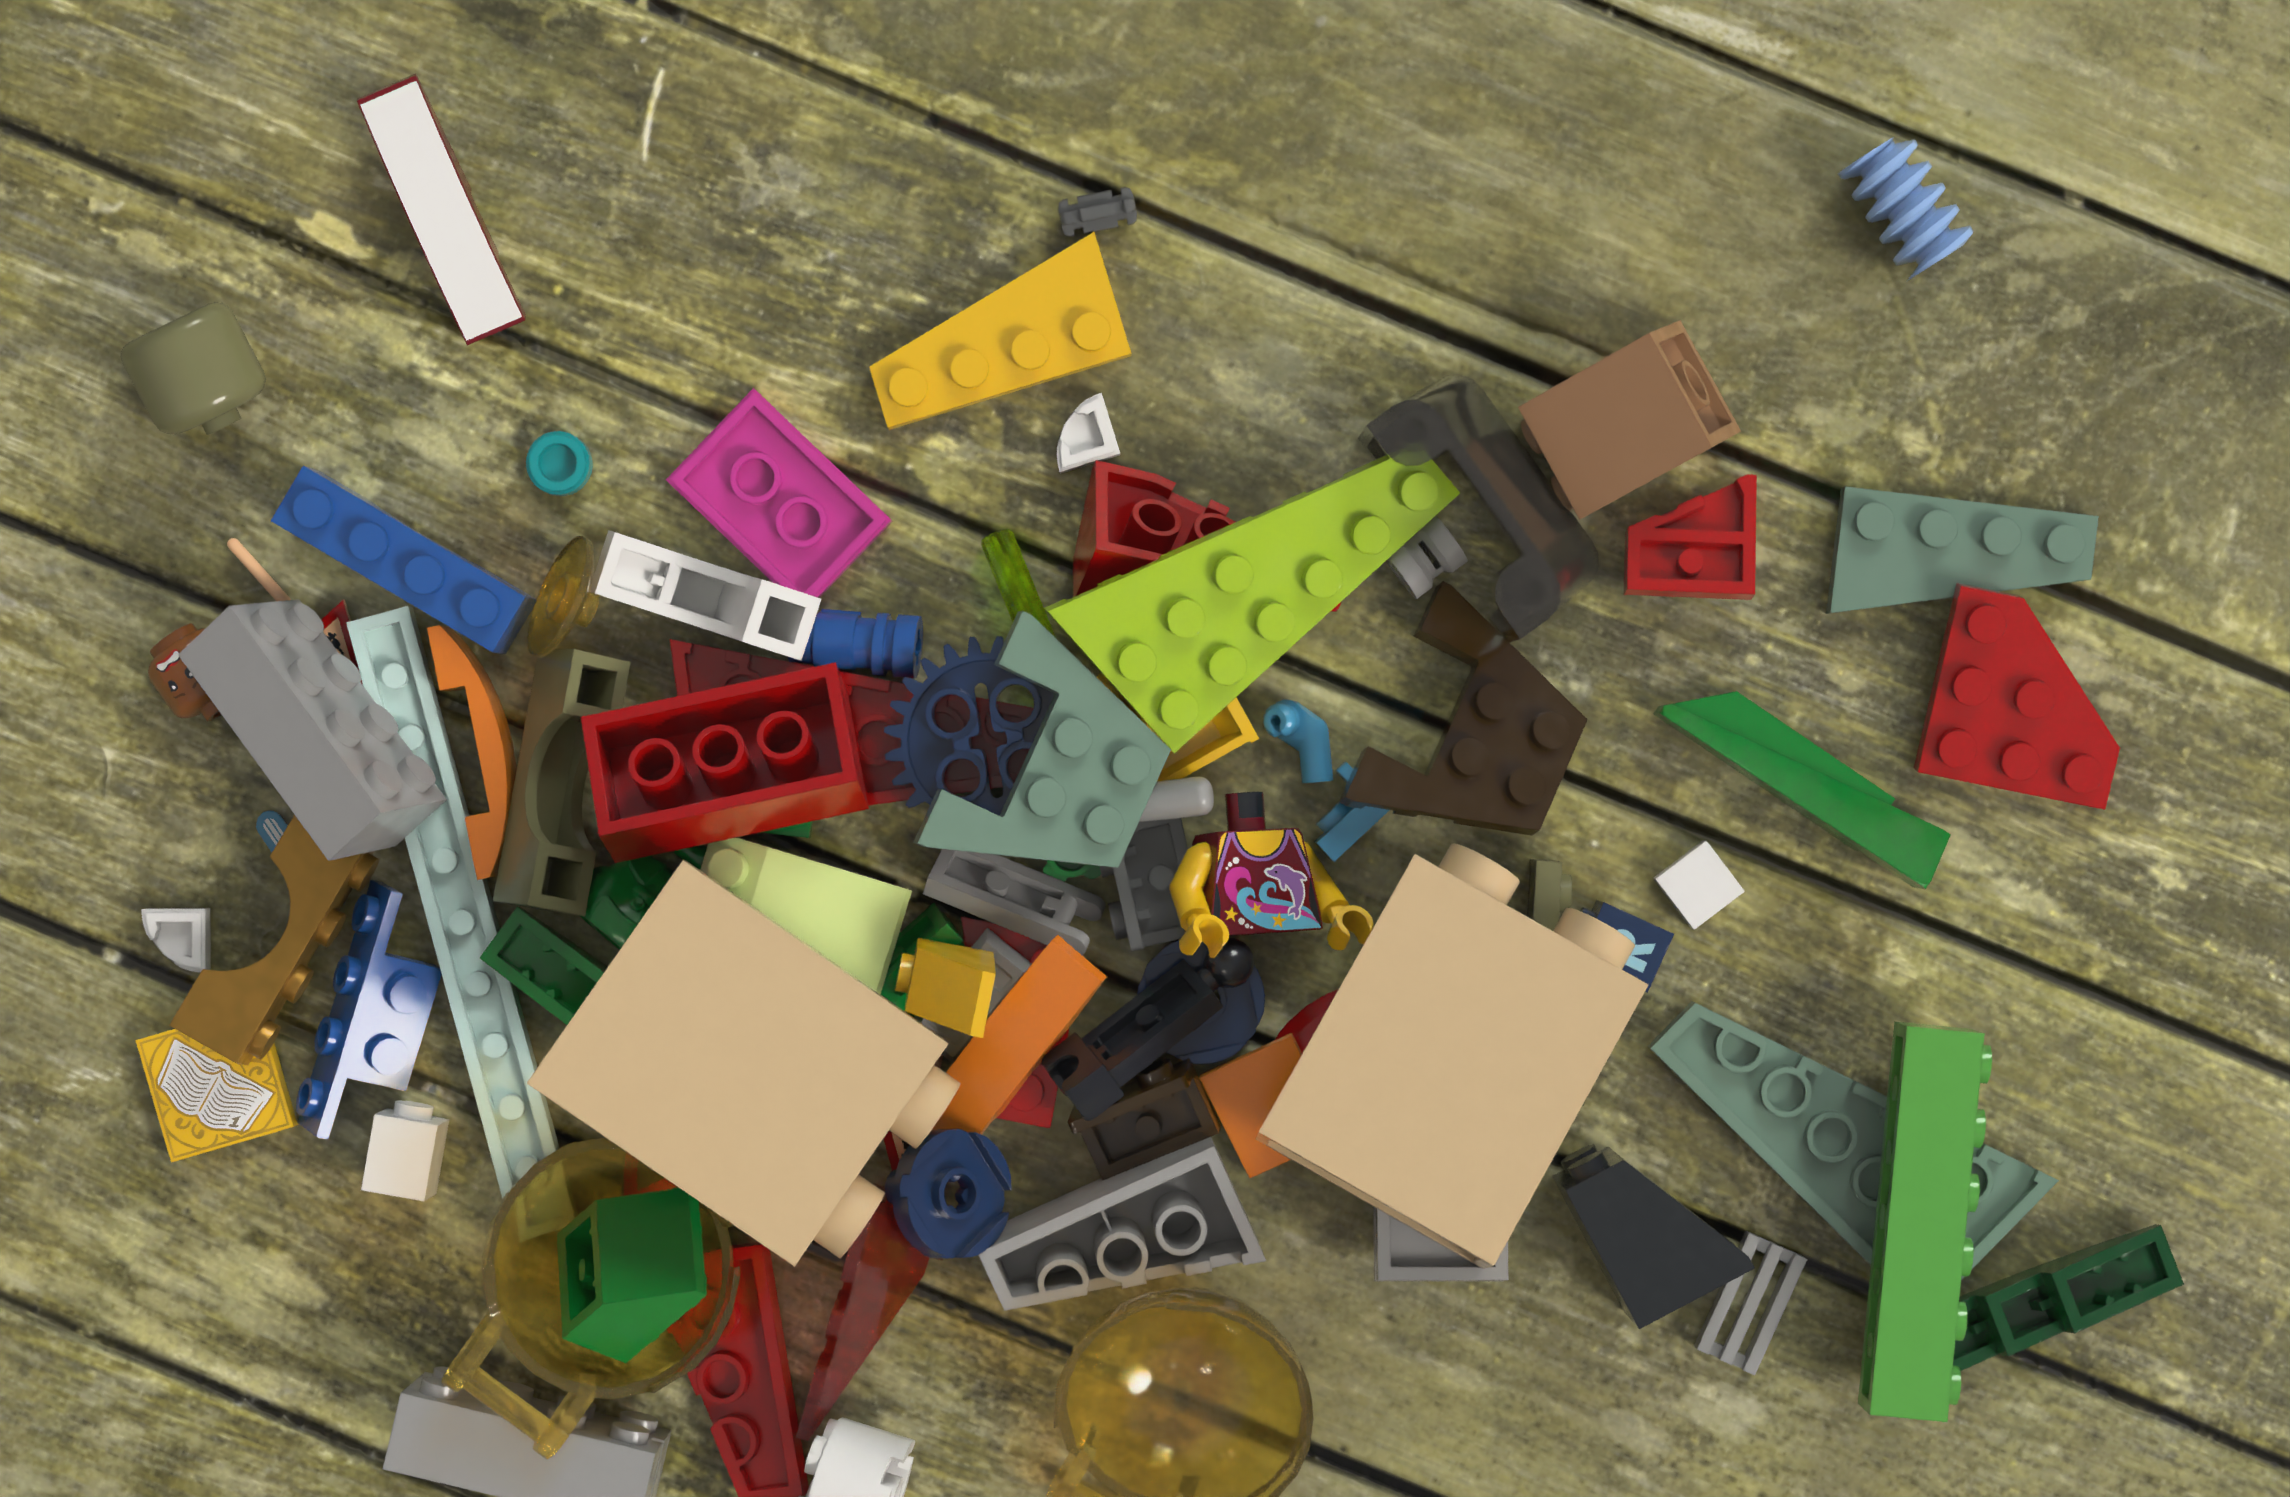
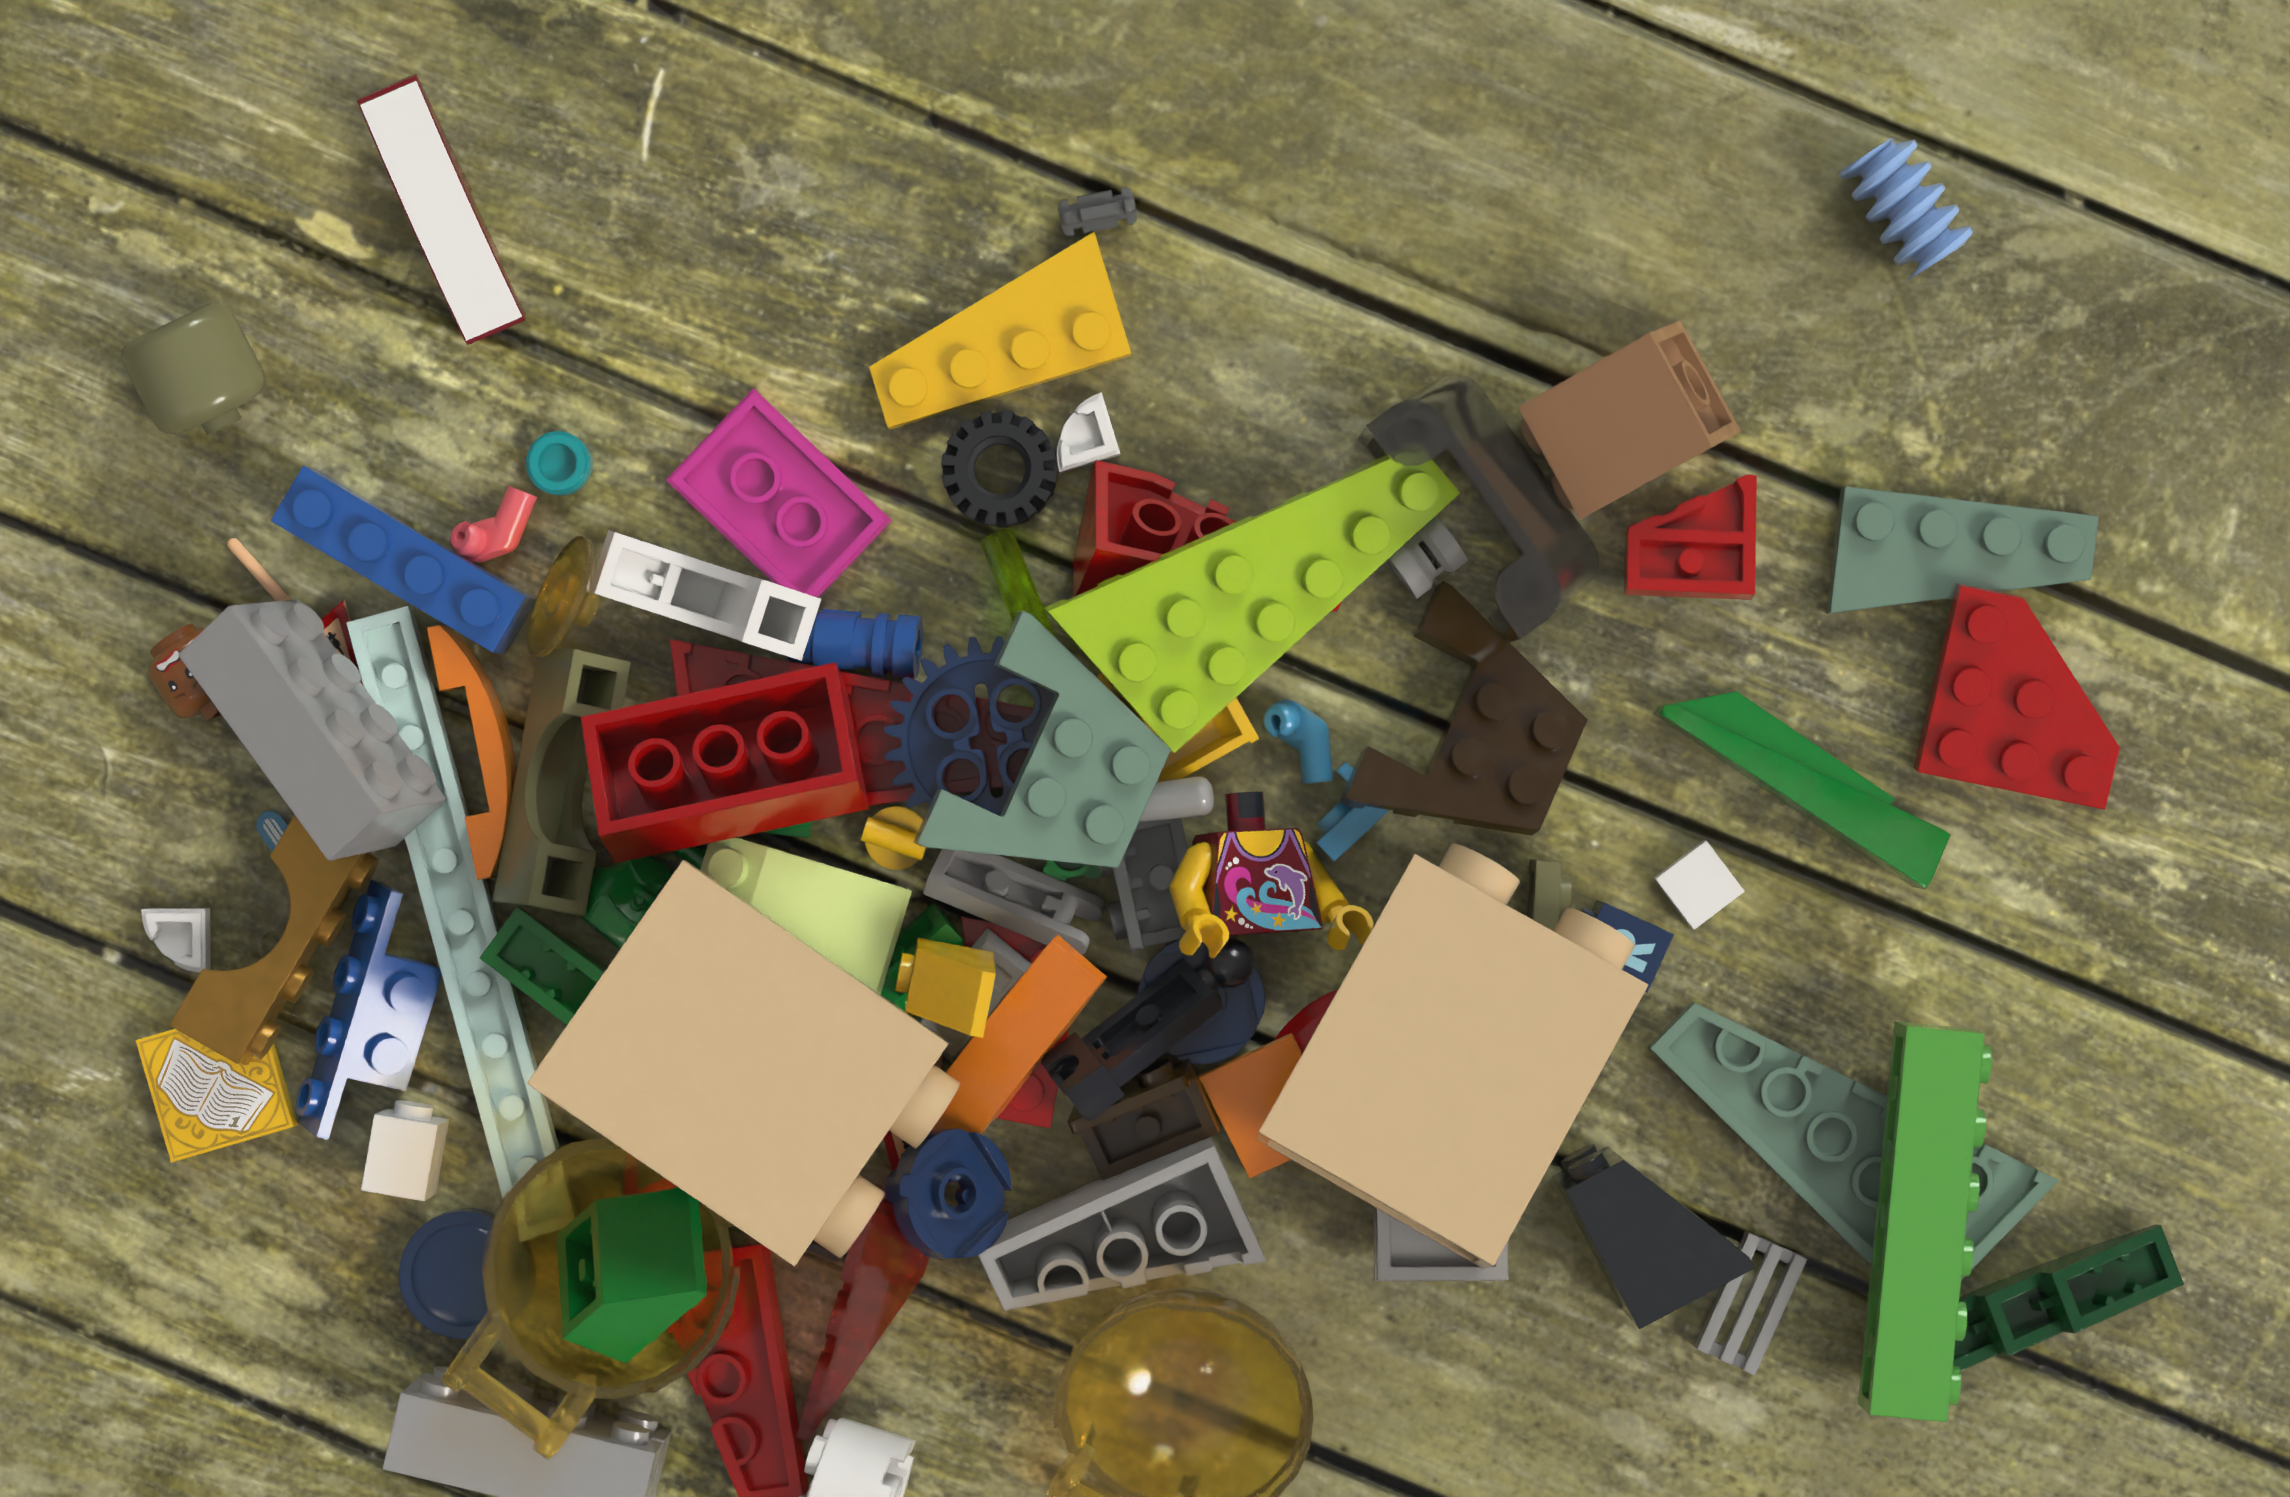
(444, 1272): none -> dark blue piece
(497, 534): none -> coral arm
(891, 837): none -> yellow plate
(992, 430): none -> black tyre

